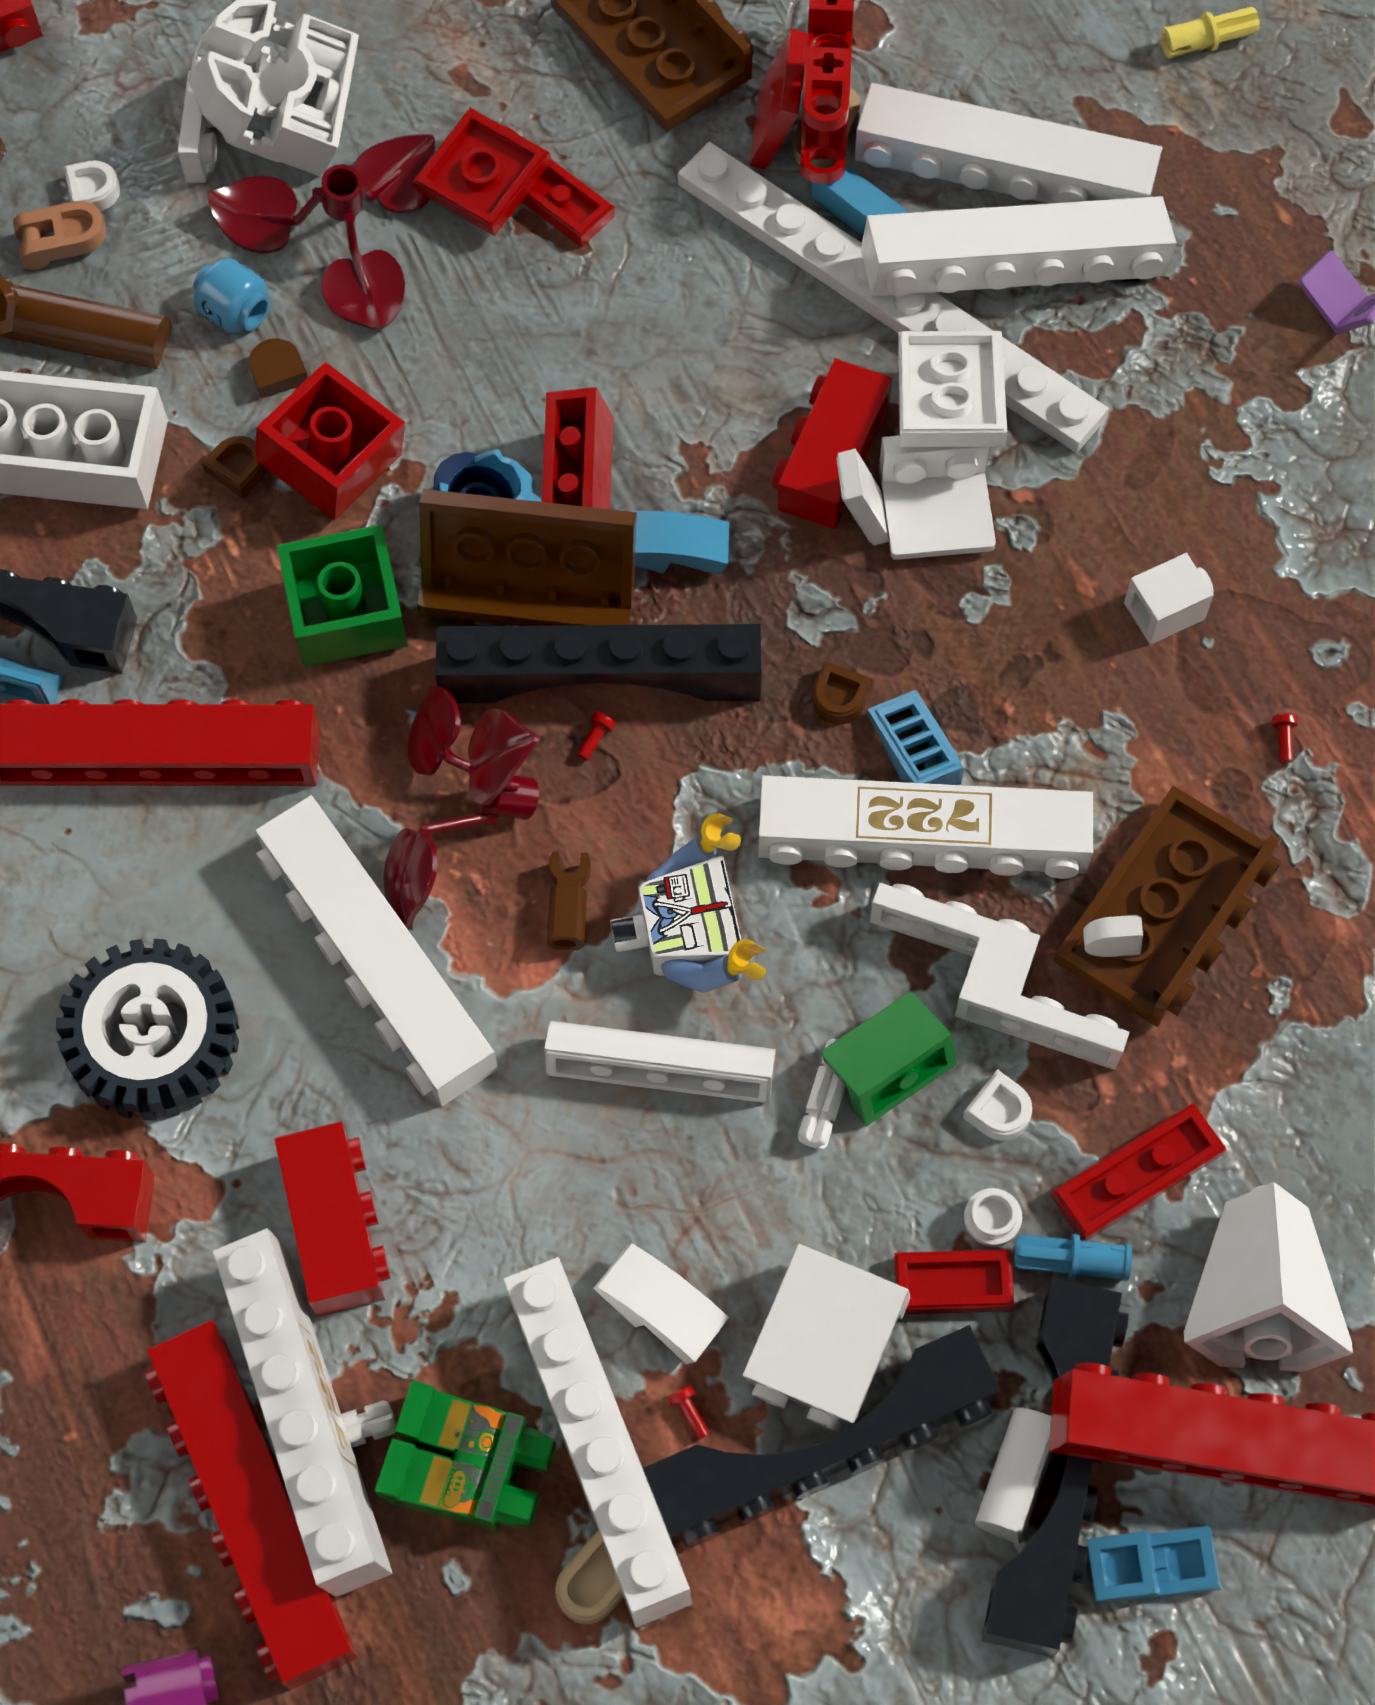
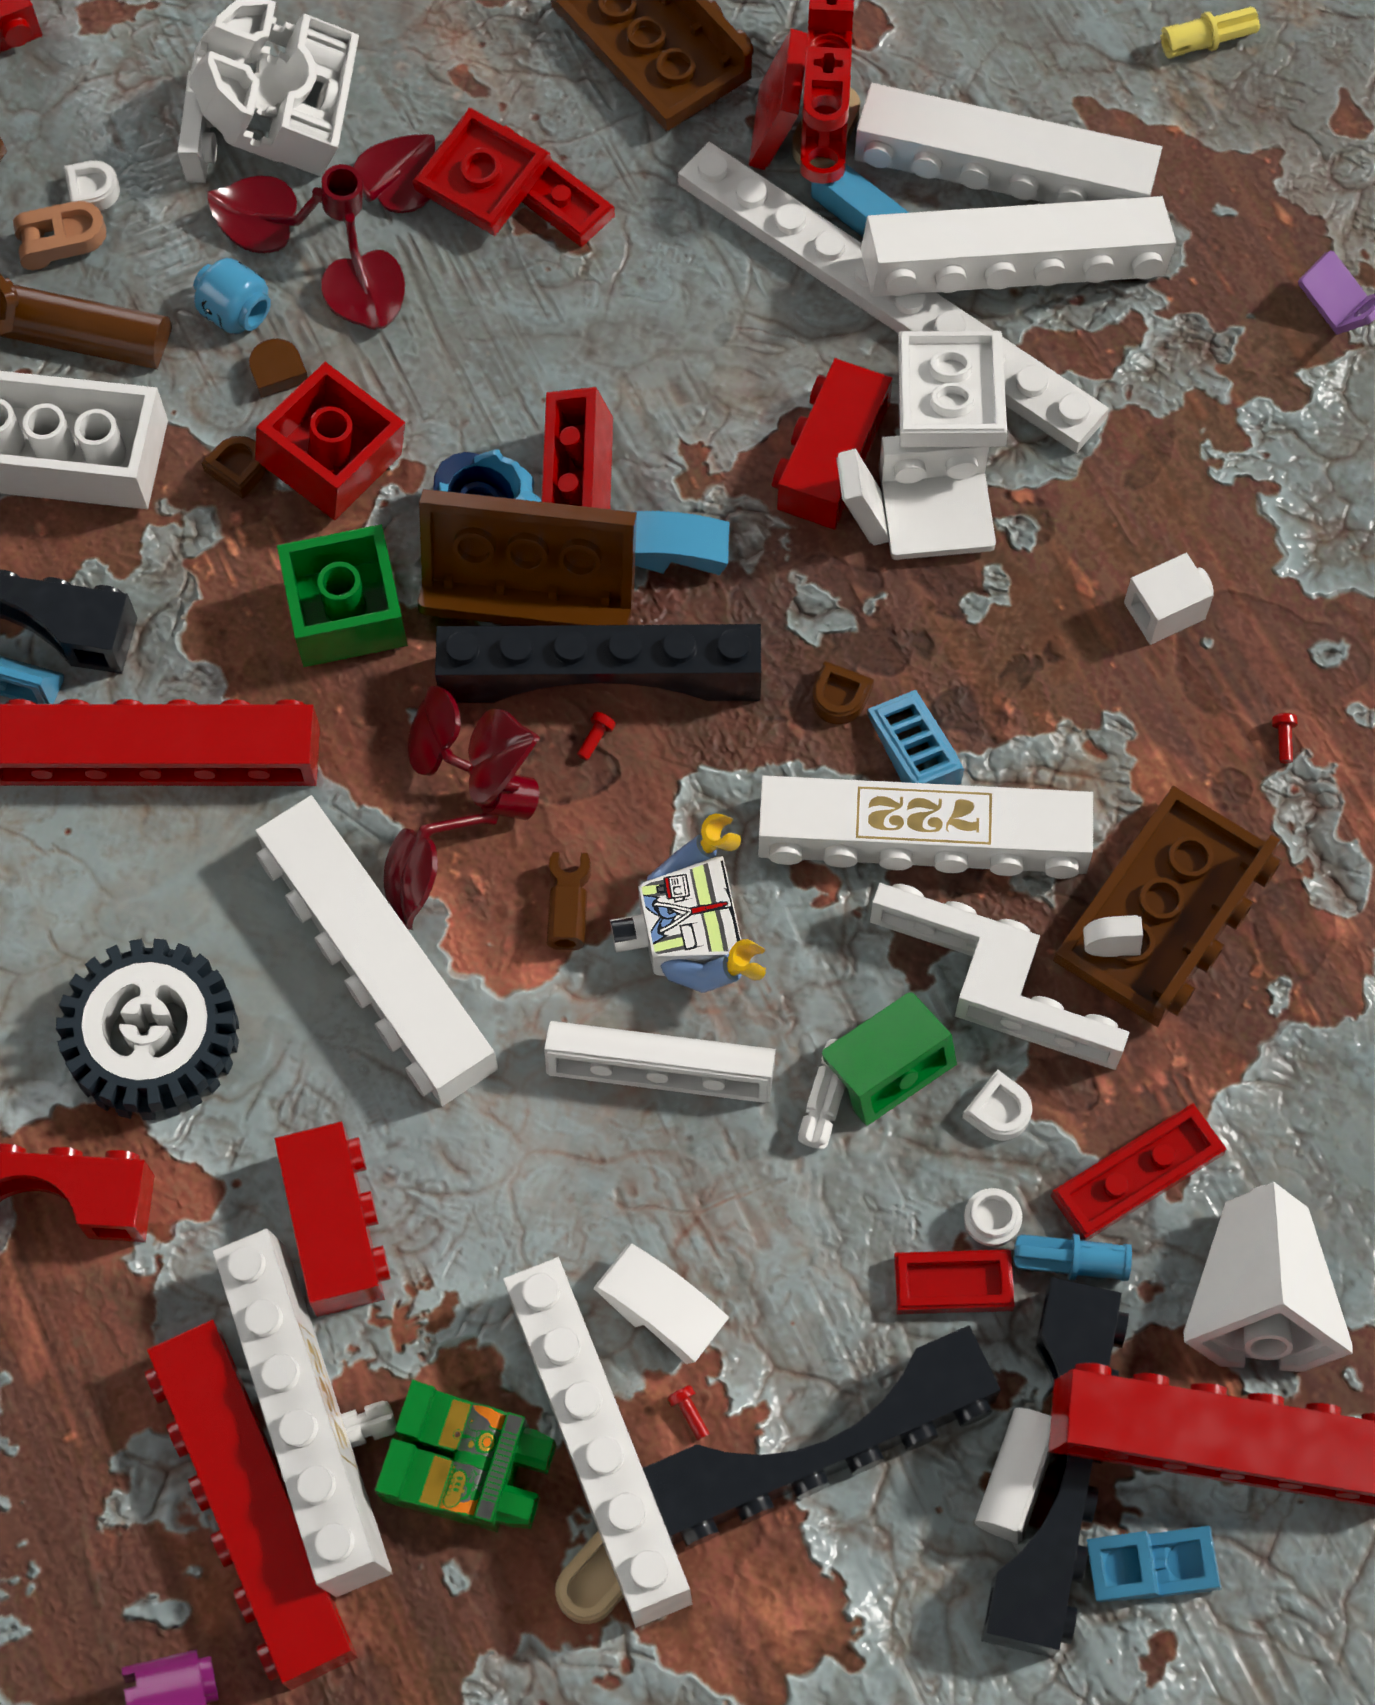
(824, 1338): white panel -> none

